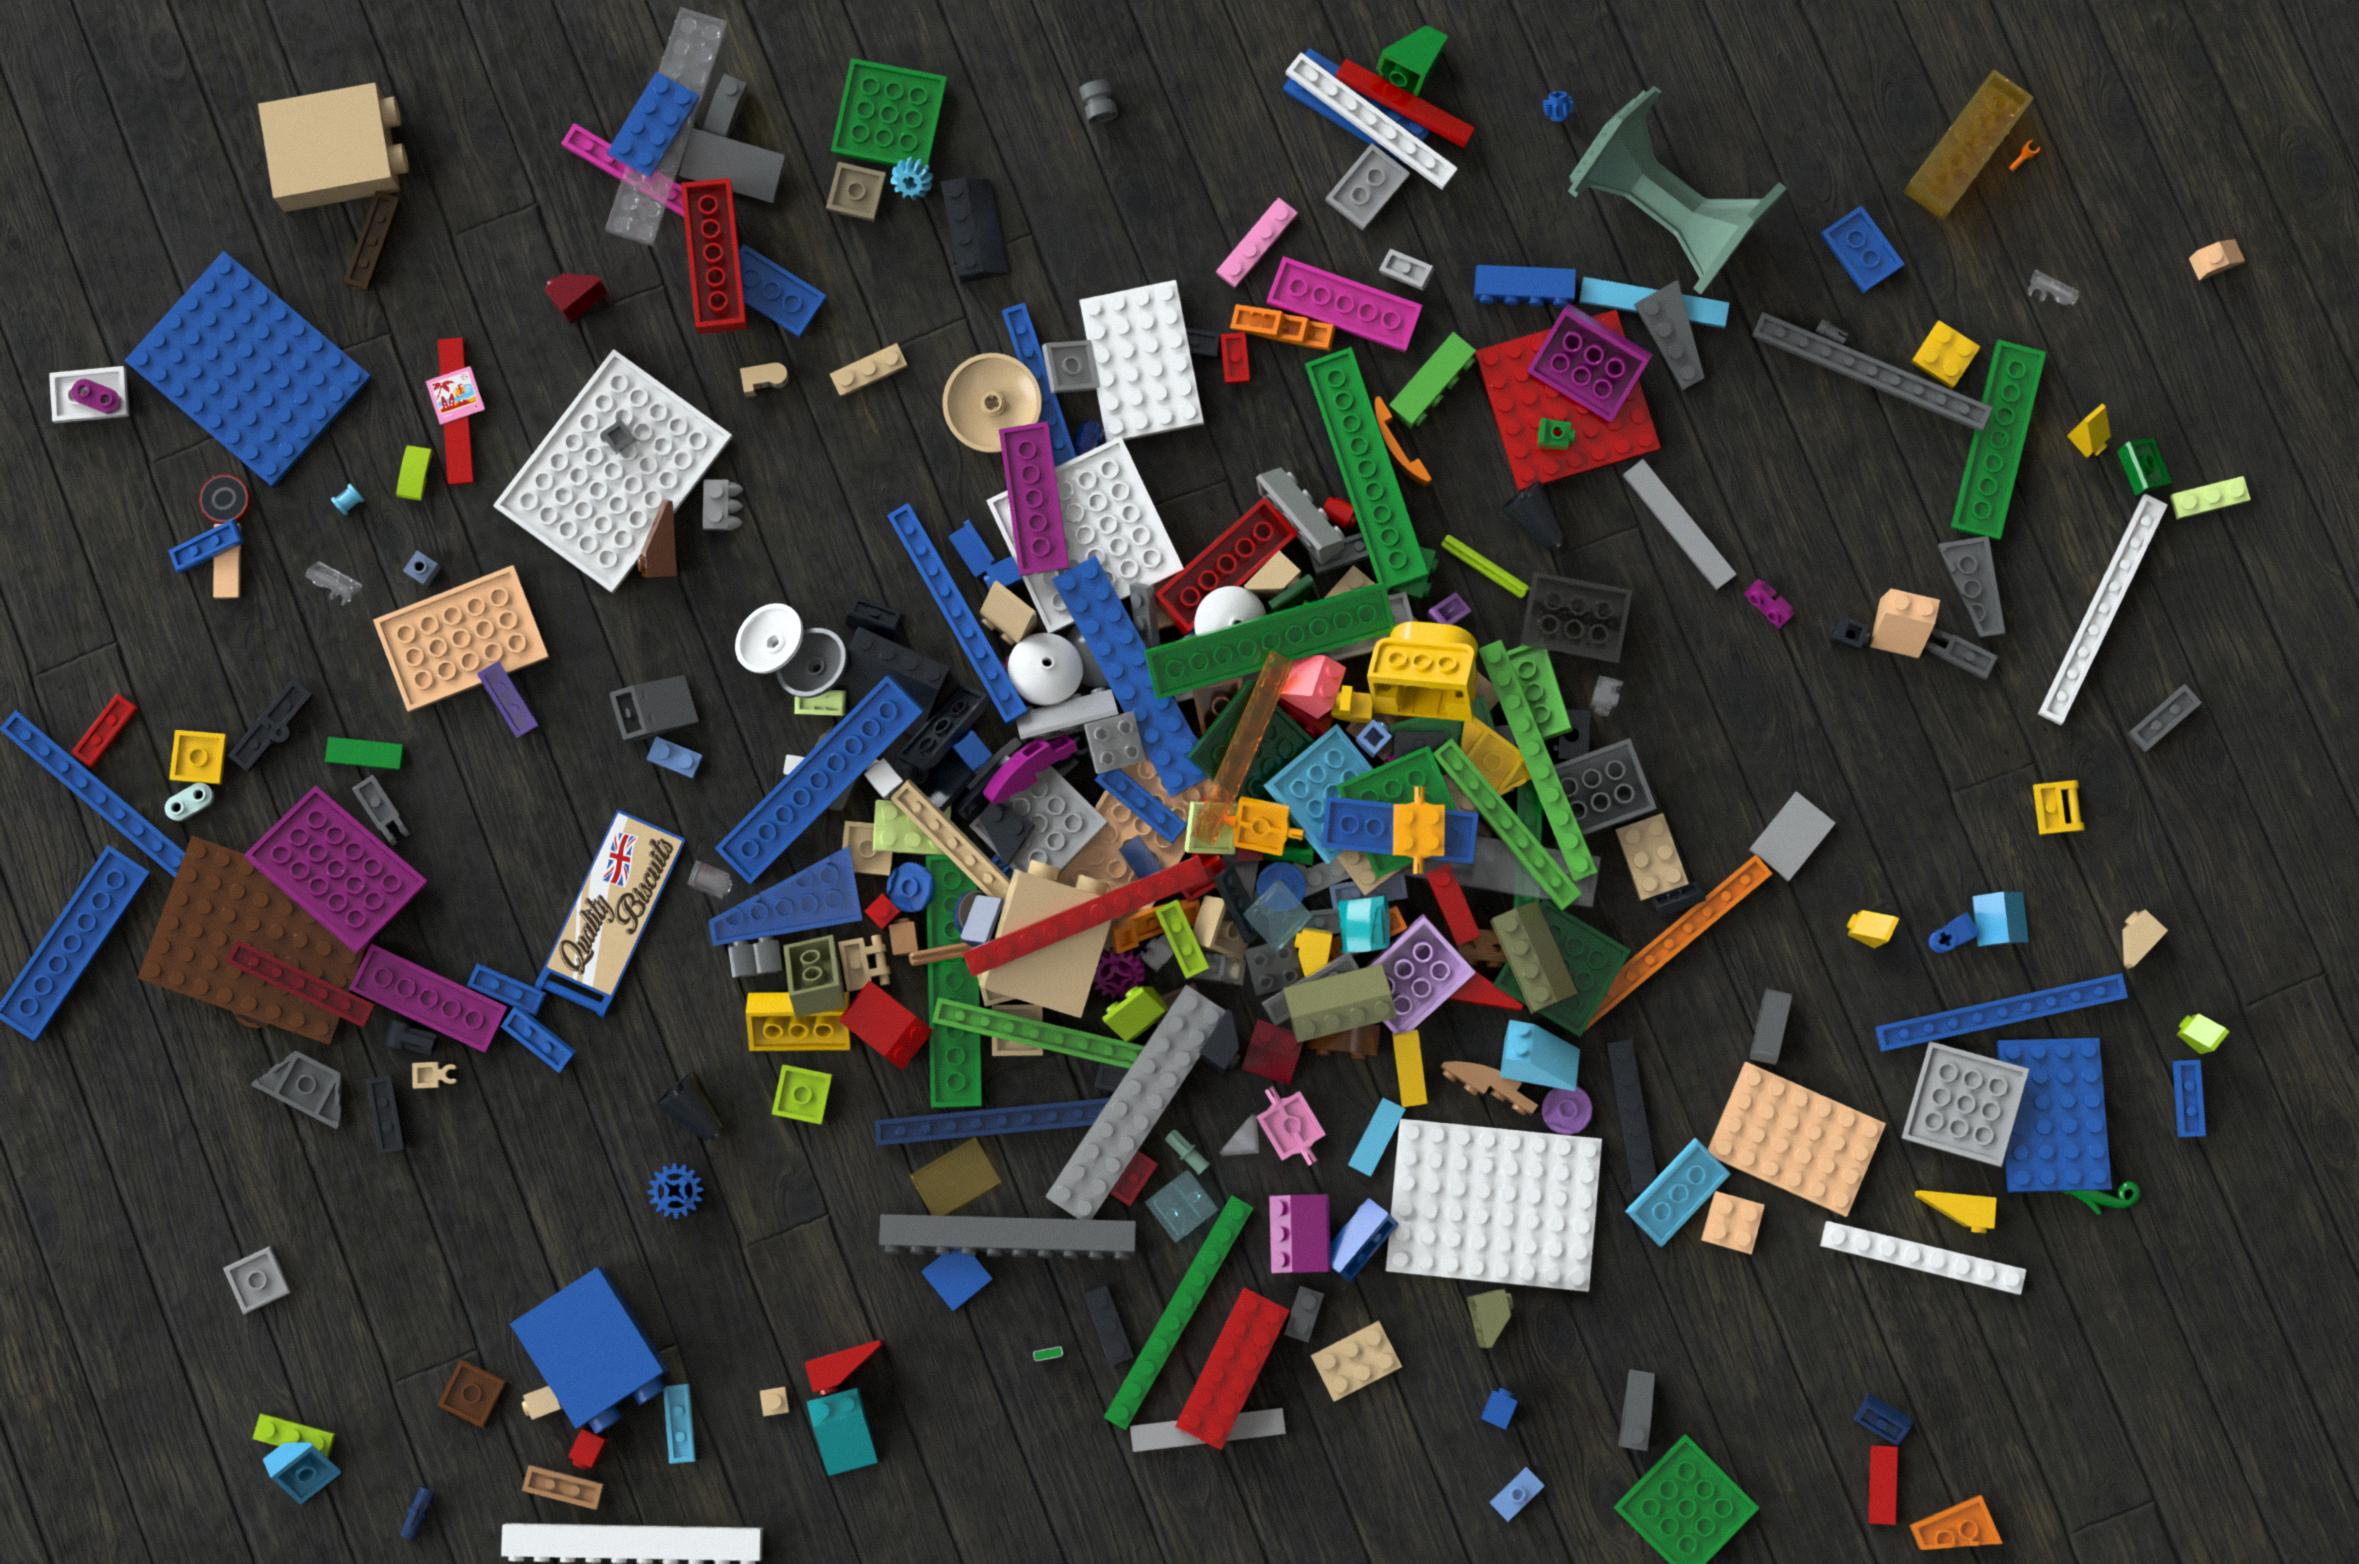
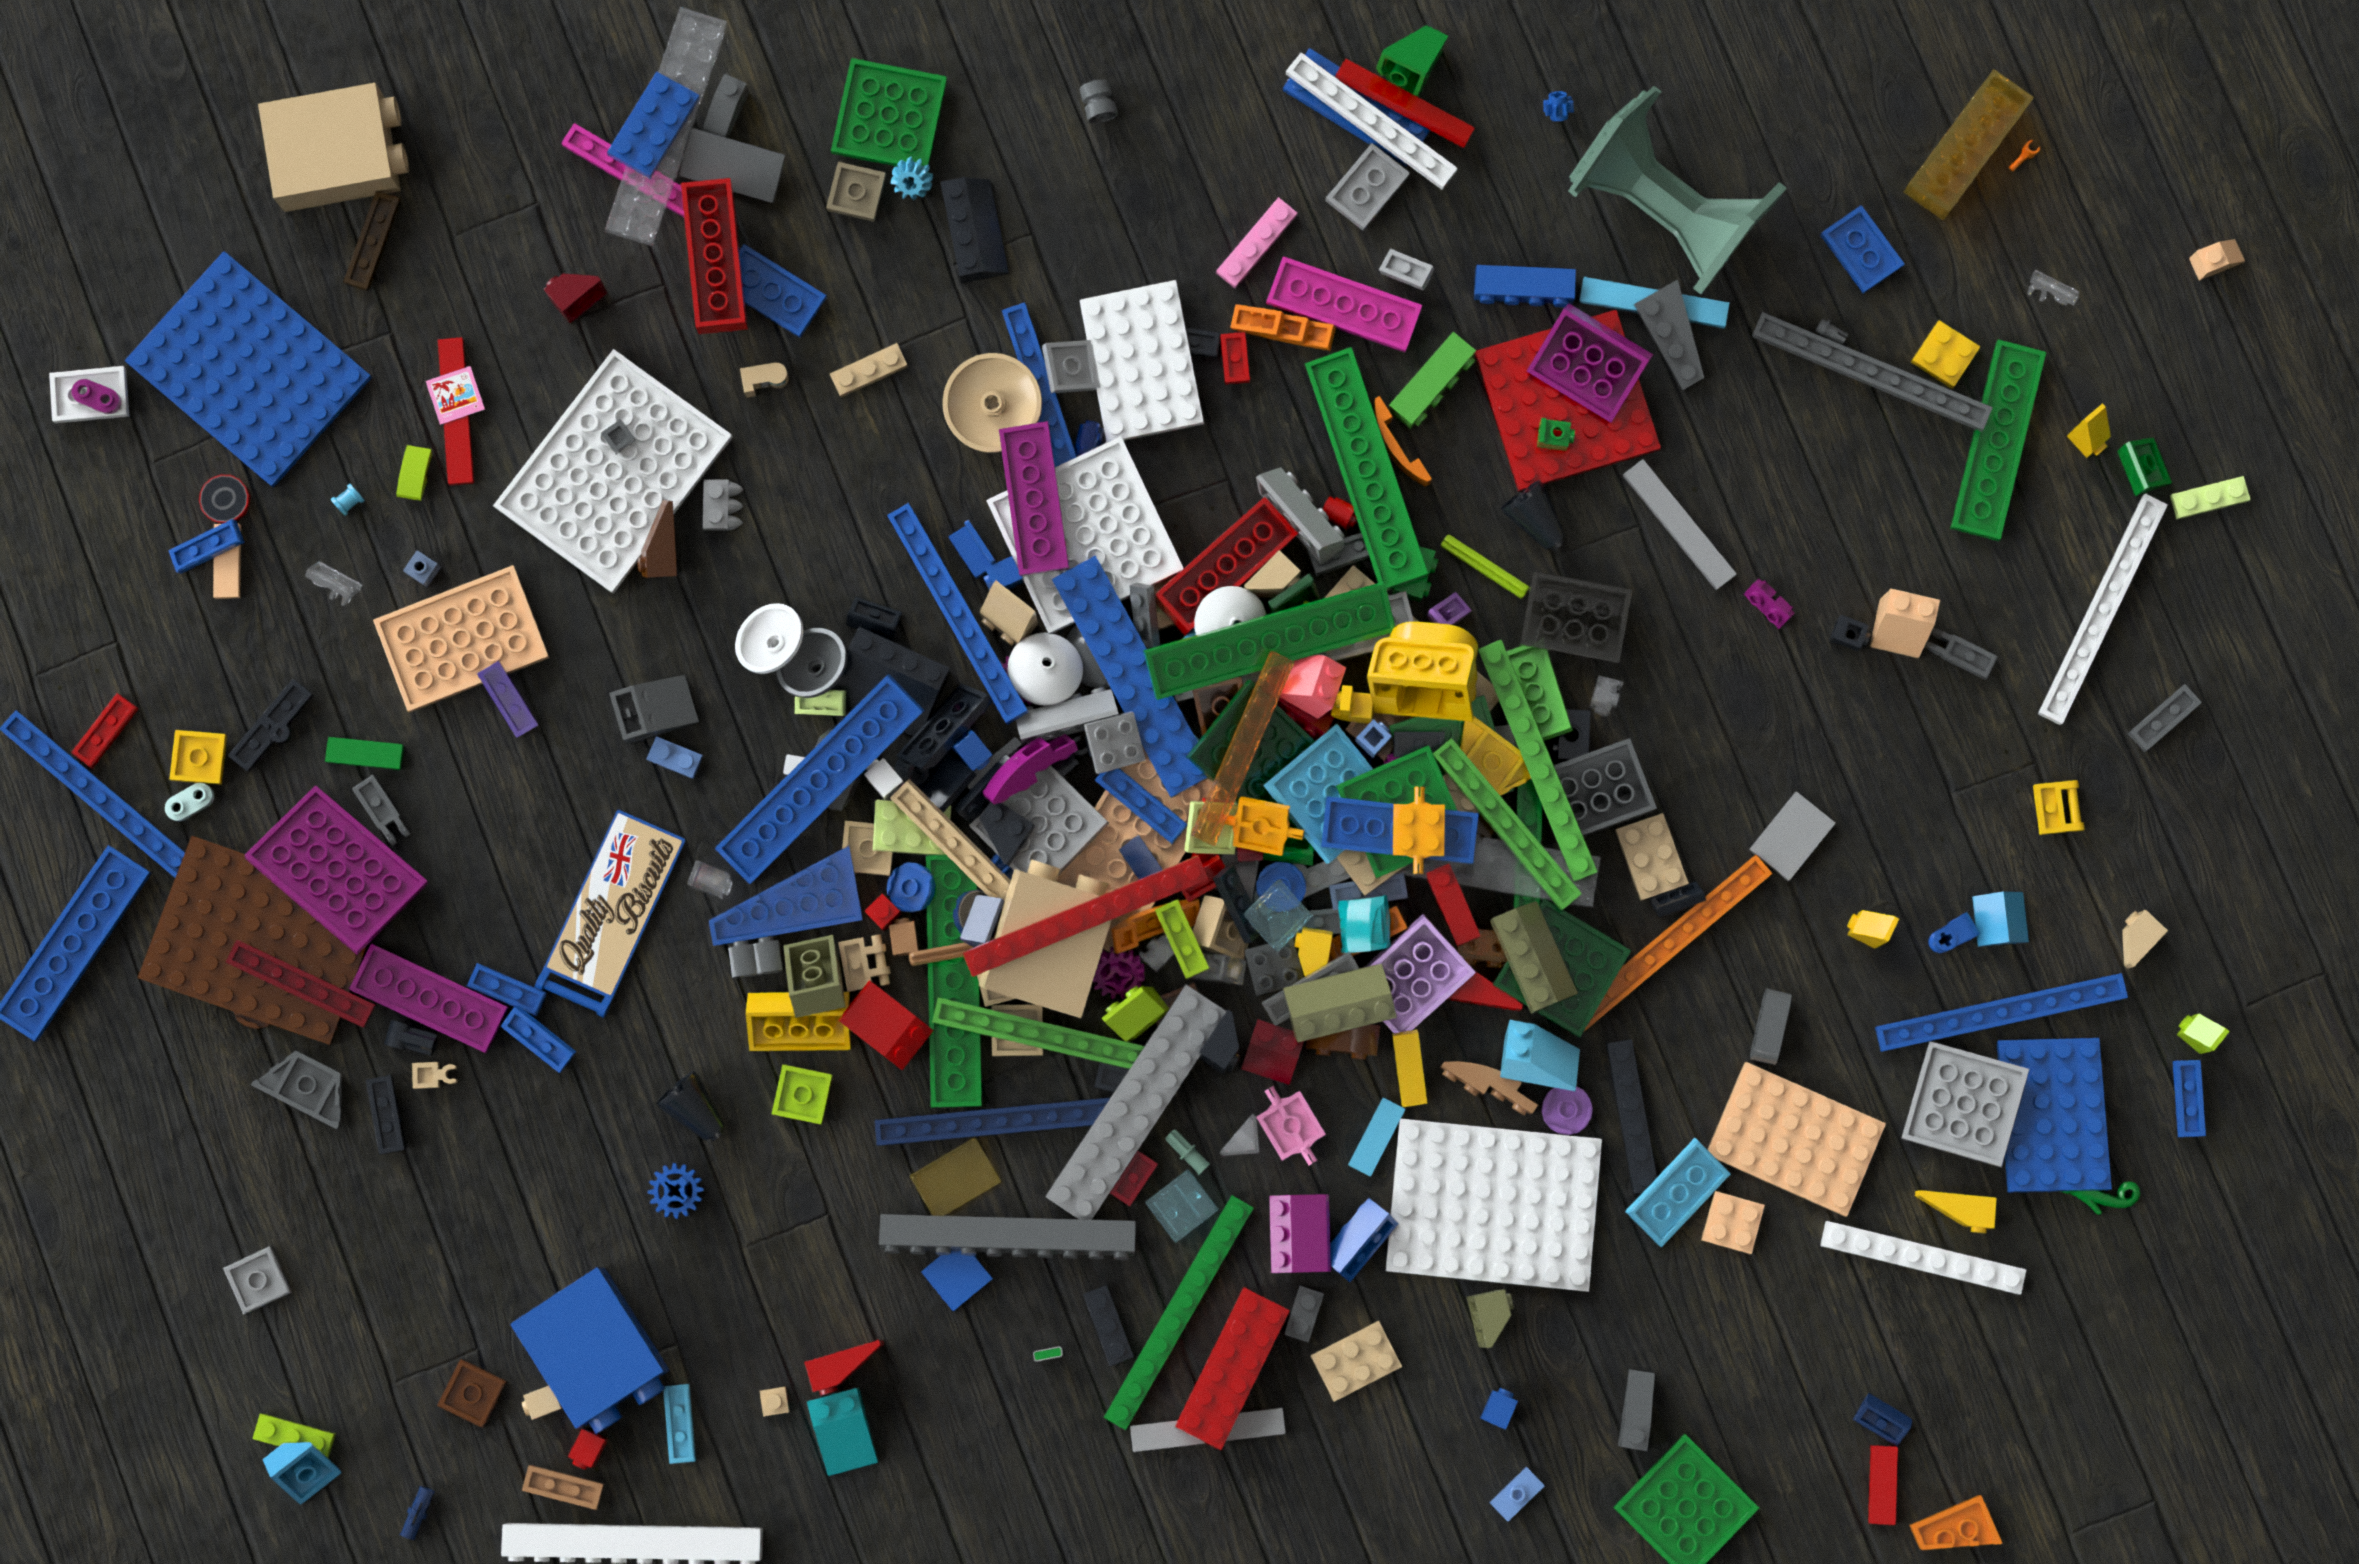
(1975, 580): dark grey wing -> none

